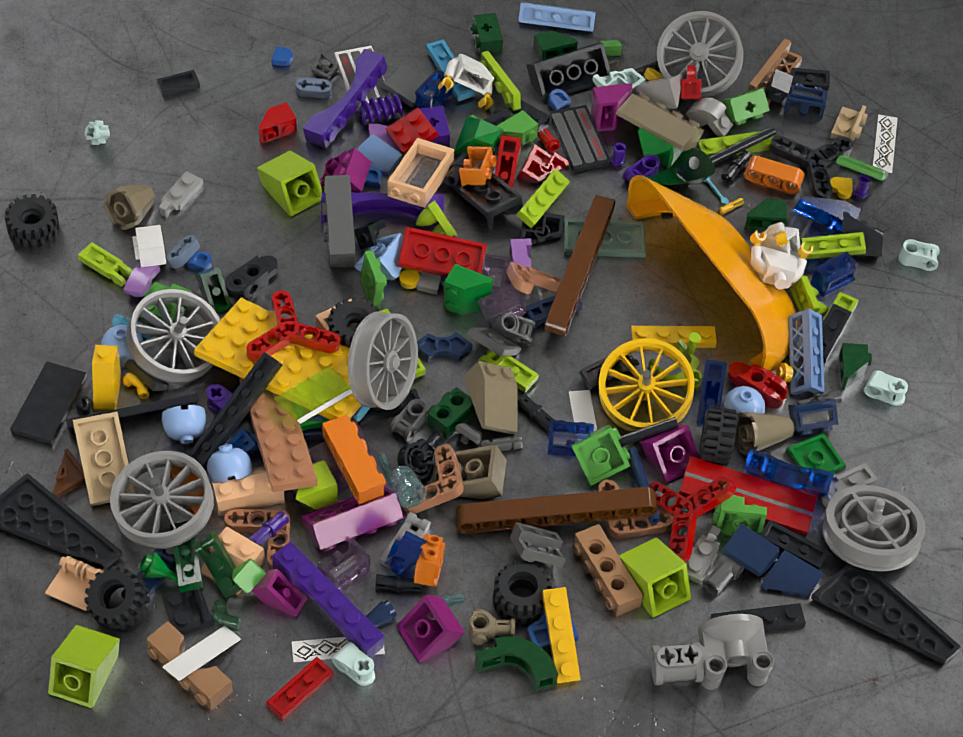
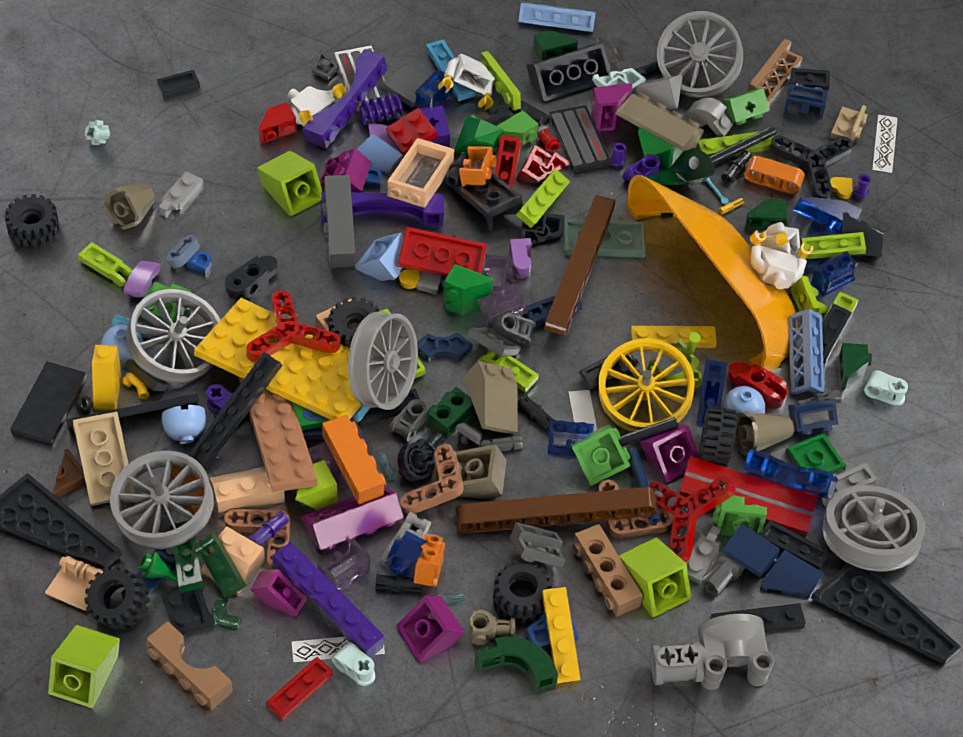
(149, 246): white brick -> none
(201, 653): white sticker -> none
(213, 289): dark green slope -> none
(228, 463): light blue cylinder -> none
(245, 441): blue bracket -> none
(248, 575): slope -> none
(282, 56): blue tile -> none
(312, 101): none -> white torso
(313, 88): sand blue beam -> none
(314, 394): clear neon green sticker -> none
(366, 234): black bracket -> none
(372, 278): bright green plate -> none
(381, 614): dark blue cone -> none
(406, 486): clear light blue wheel -> none
(432, 215): lime tile -> none
(487, 33): dark green brick -> none
(524, 278): nougat beam -> none
(558, 99): blue tile -> none
(612, 47): bright green slope -> none
(652, 74): yellow tile -> none
(691, 86): red plate -> none
(778, 86): brick -> none
(784, 372): yellow plate -> none
(862, 167): bright green piece -> none
(918, 254): light aqua piece -> none

